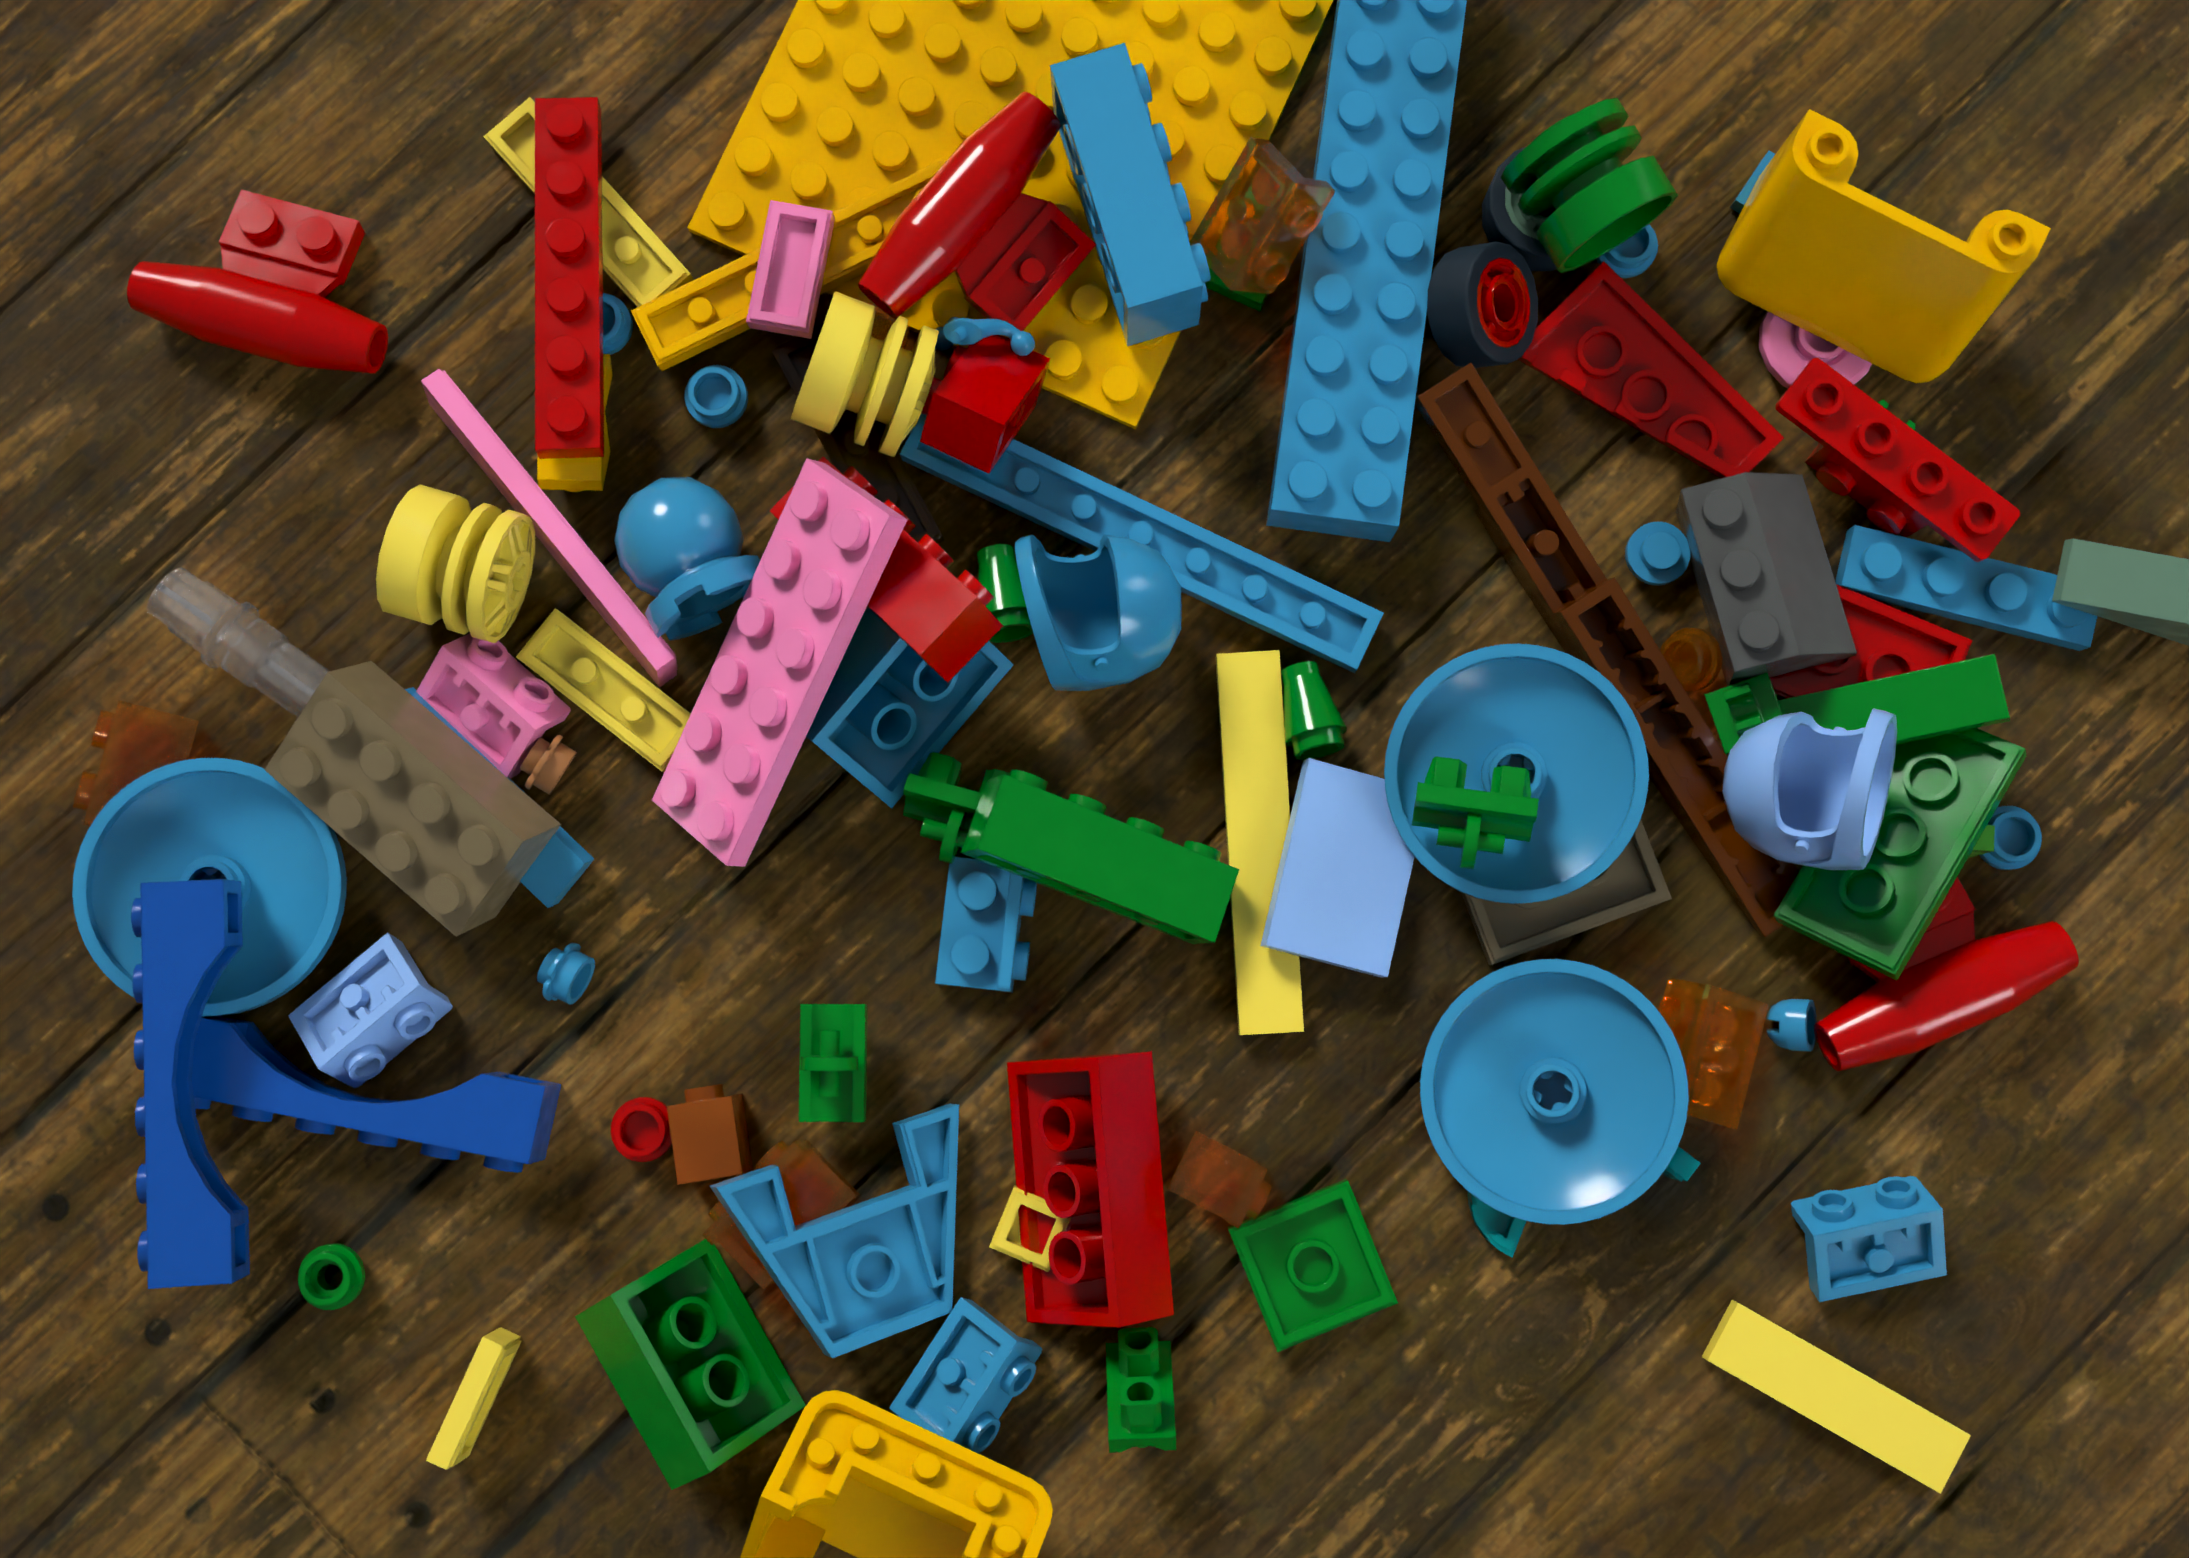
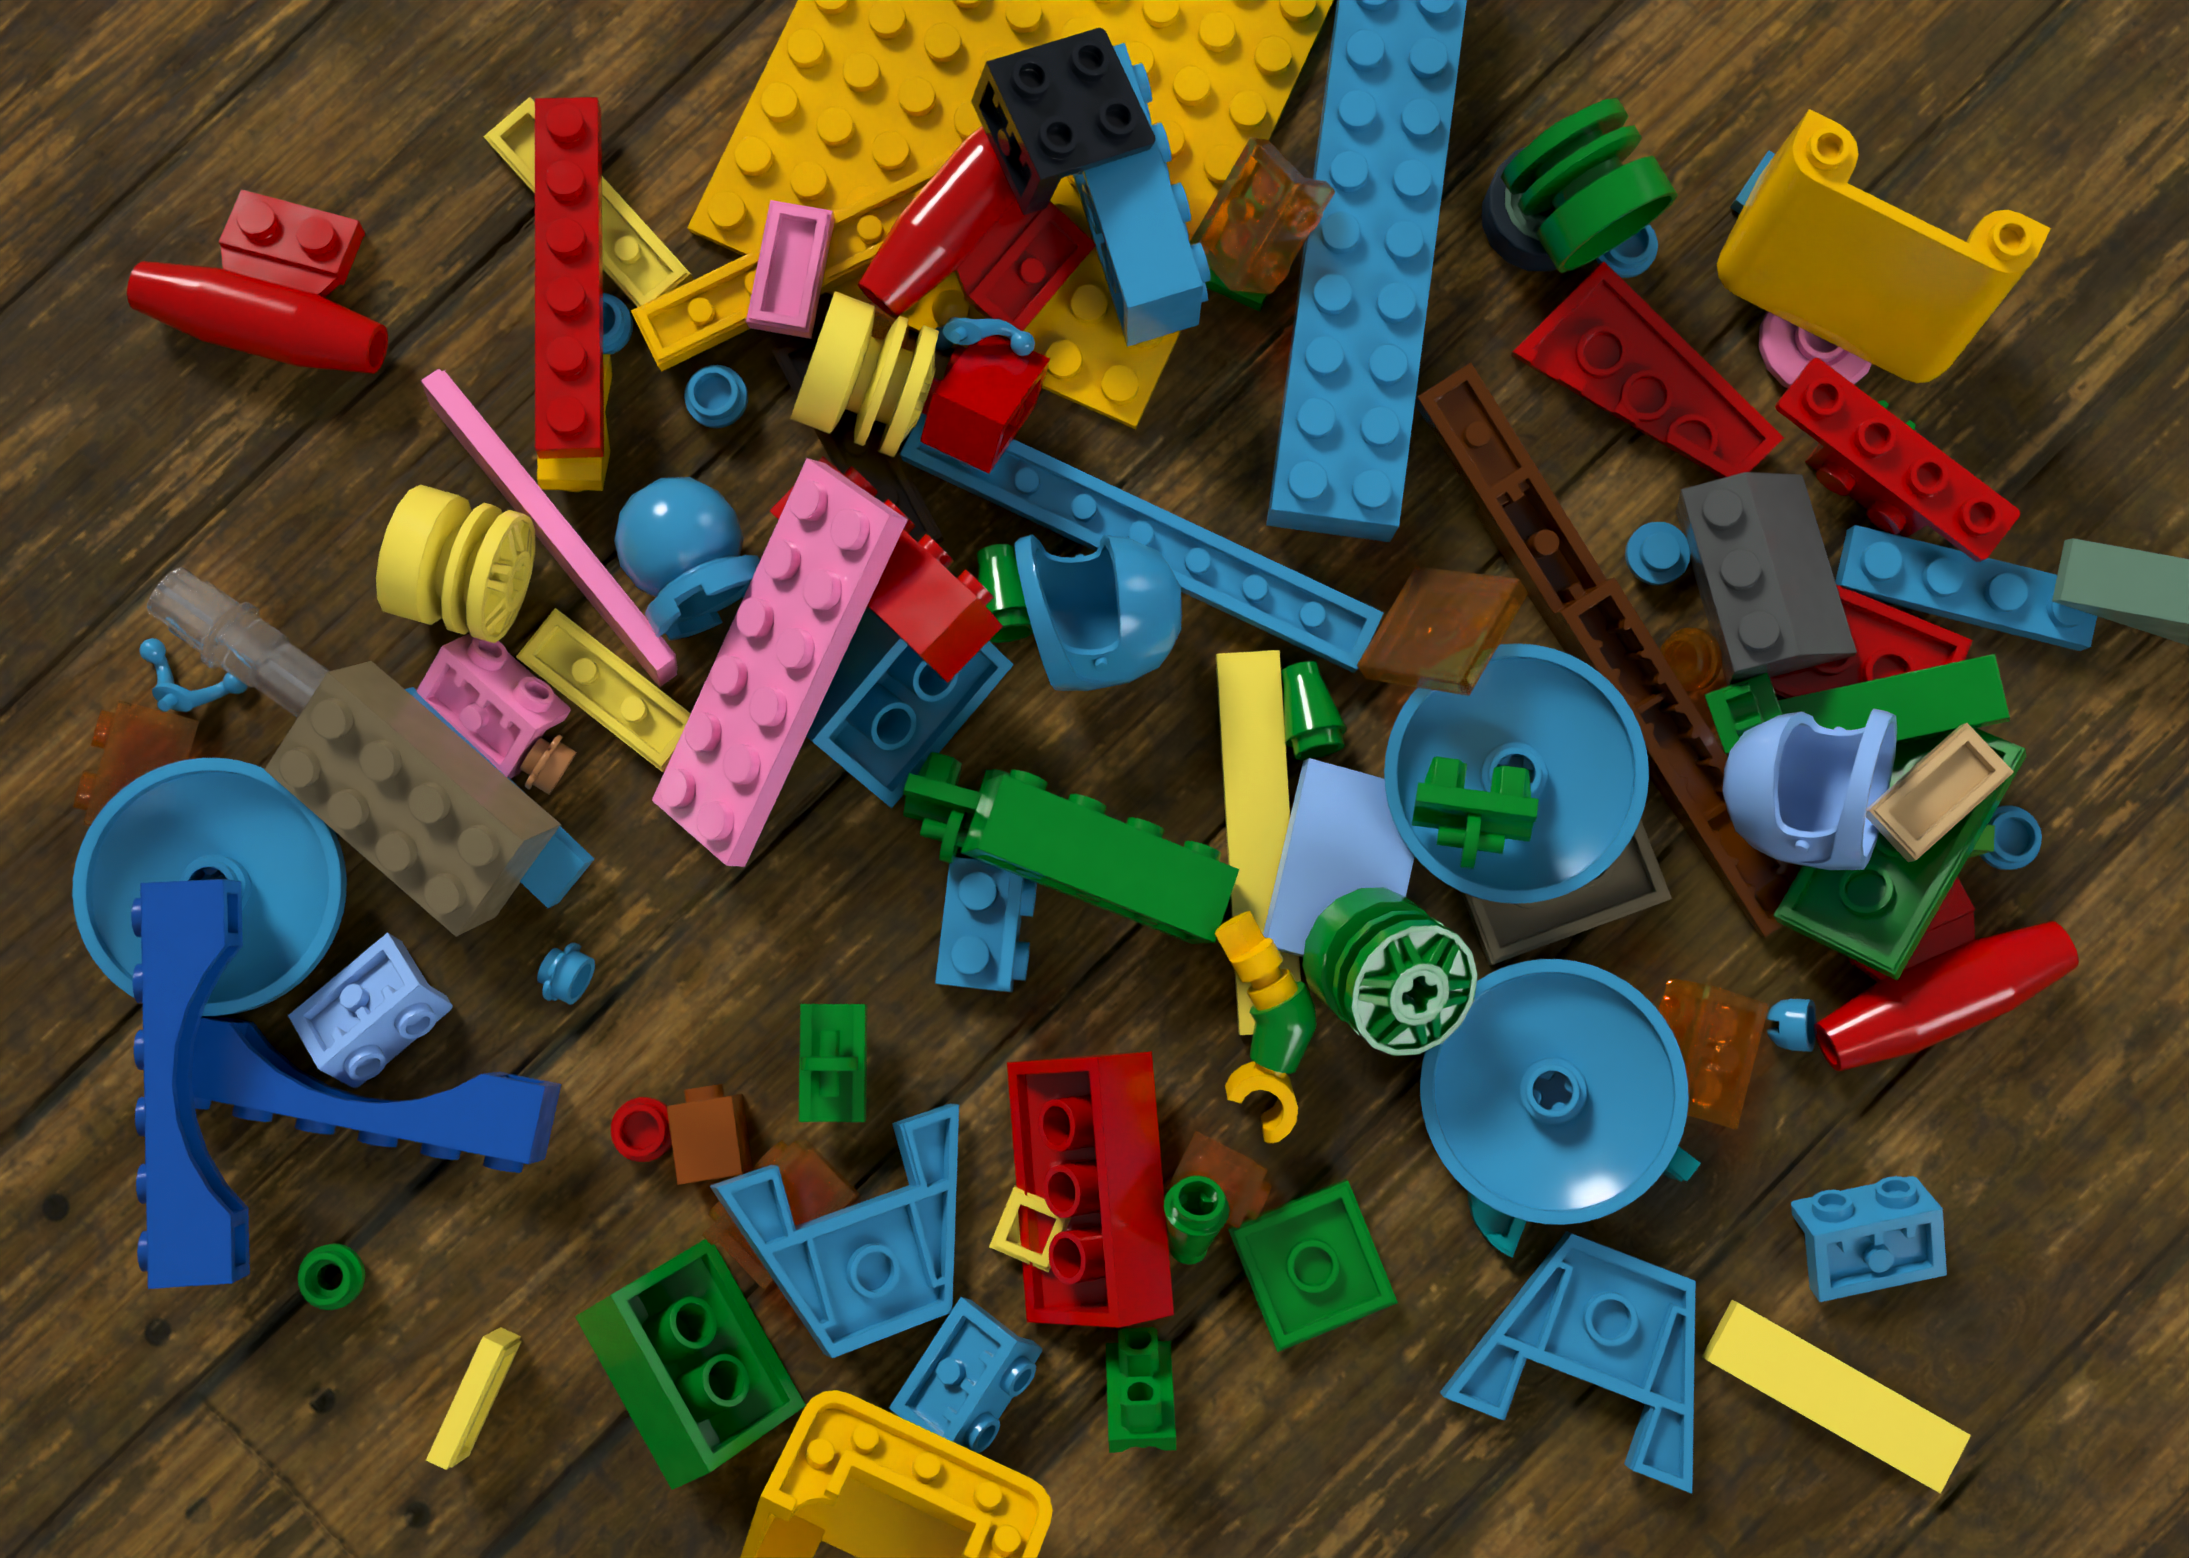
(174, 696): none -> dark azure piece
(1059, 113): none -> black bracket
(1194, 1216): none -> green cone
(1282, 1020): none -> yellow piece
(1390, 971): none -> green wheel
(1442, 630): none -> clear orange tile
(1482, 305): black wheel -> none
(1608, 1325): none -> dark azure wing
(1938, 792): none -> tan tile

